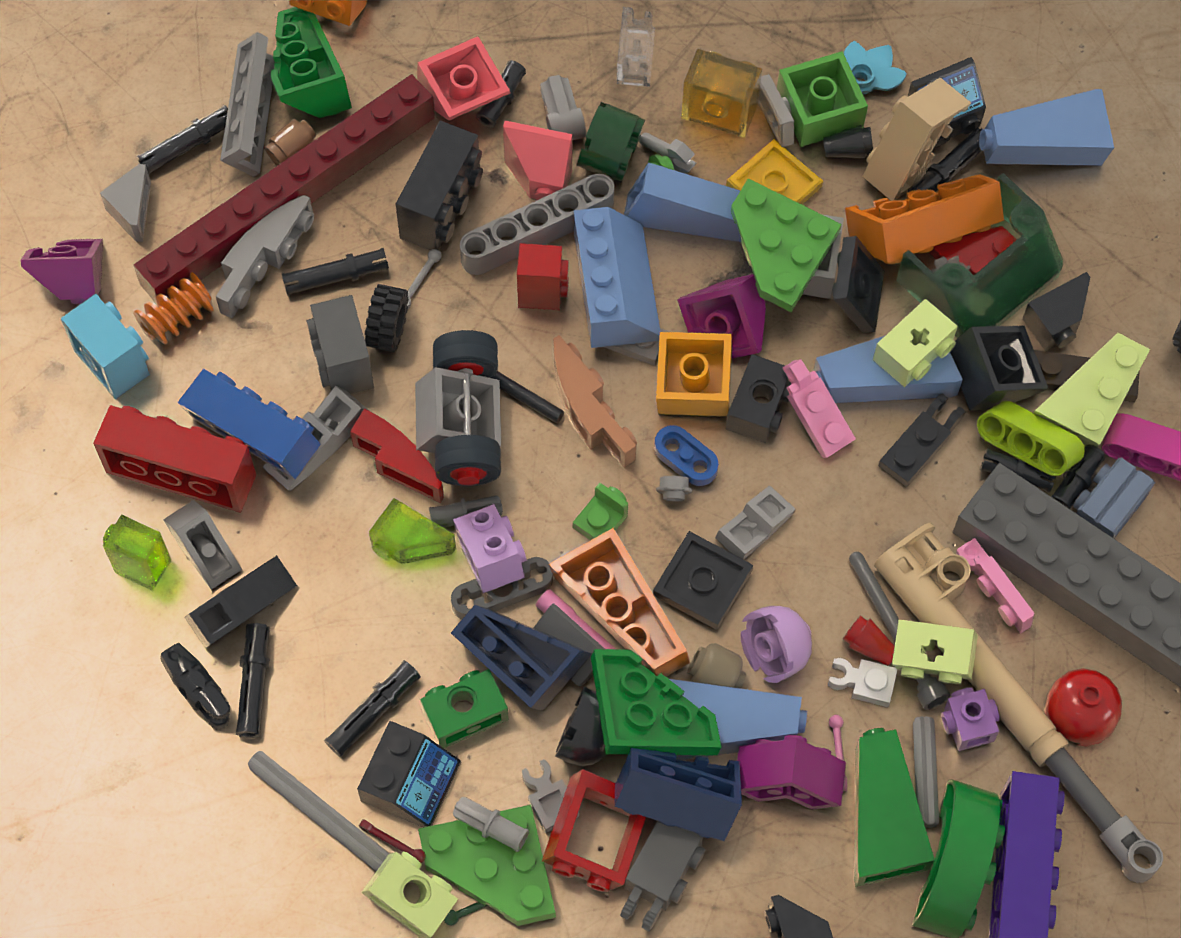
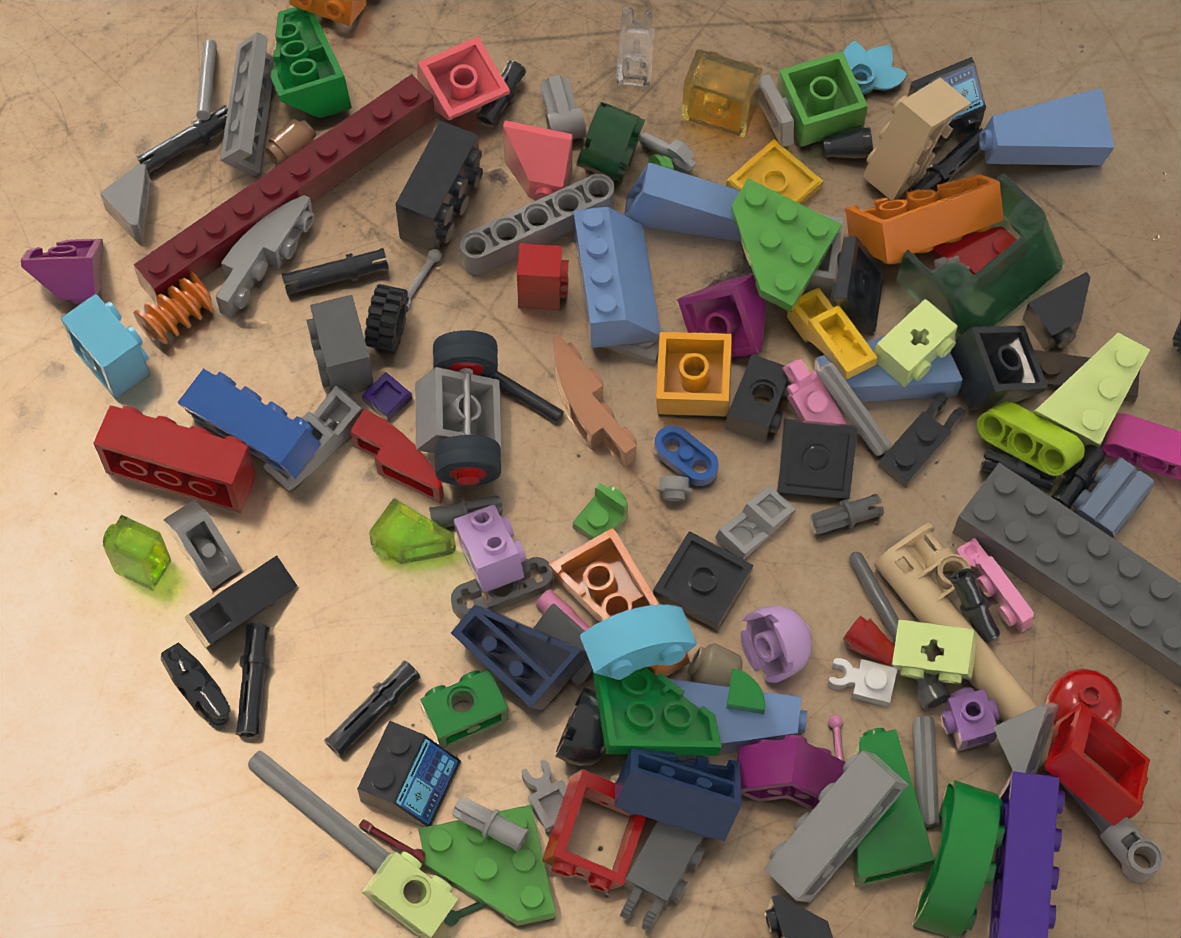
(206, 79): none -> light grey bar
(386, 397): none -> dark purple tile
(638, 640): none -> medium azure brick
(745, 693): none -> green tile
(817, 458): none -> black plate
(832, 333): none -> yellow slope
(835, 825): none -> light grey brick
(846, 514): none -> dark grey axle
(853, 408): none -> light grey axle
(974, 604): none -> black pin
(1026, 737): none -> light grey slope
(1087, 733): none -> red window

